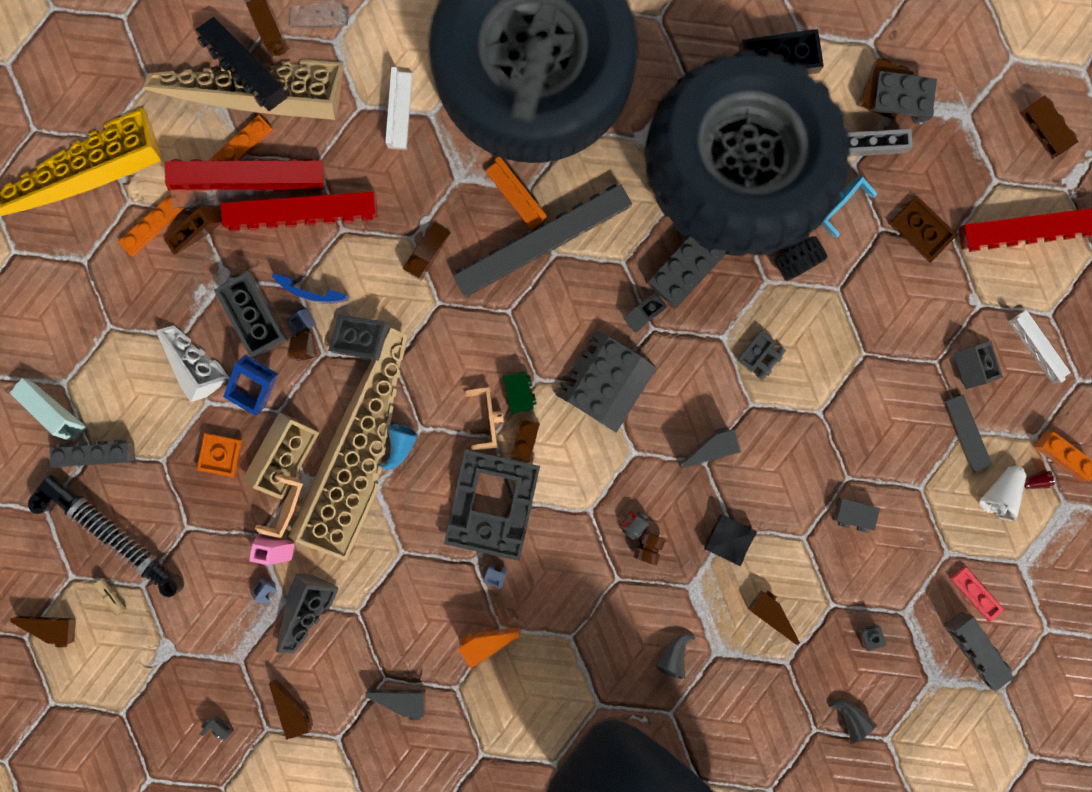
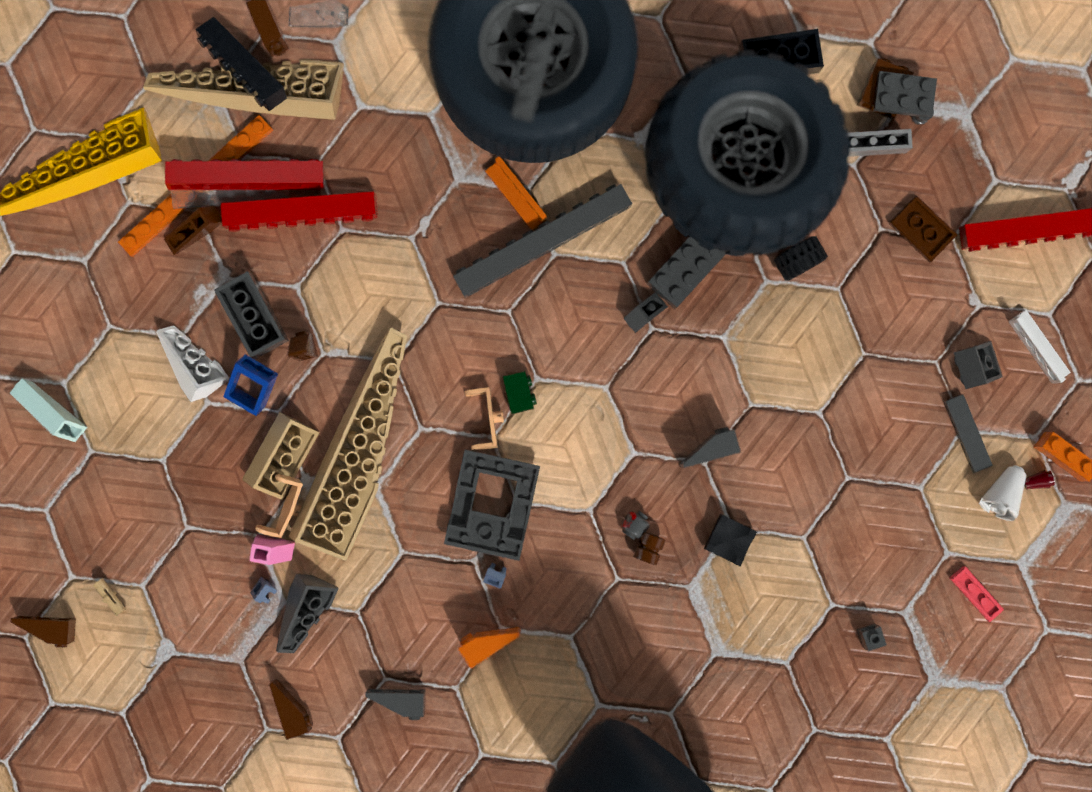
(79, 510): black piece -> none
(93, 454): dark grey brick -> none
(218, 726): dark grey bracket -> none
(219, 455): orange plate -> none
(301, 321): sand blue slope -> none
(331, 297): blue slope -> none
(359, 337): dark grey plate -> none
(399, 109): white fence -> none
(401, 441): dark azure hat -> none
(426, 252): reddish brown slope -> none
(525, 439): reddish brown brick -> none
(607, 381): dark grey slope -> none
(672, 658): dark grey hat -> none
(756, 352): dark grey plate -> none
(772, 613): reddish brown slope -> none
(846, 193): medium azure piece -> none
(856, 514): dark grey brick -> none
(858, 723): dark grey hat -> none
(979, 650): dark grey wedge -> none
(1049, 127): reddish brown brick -> none

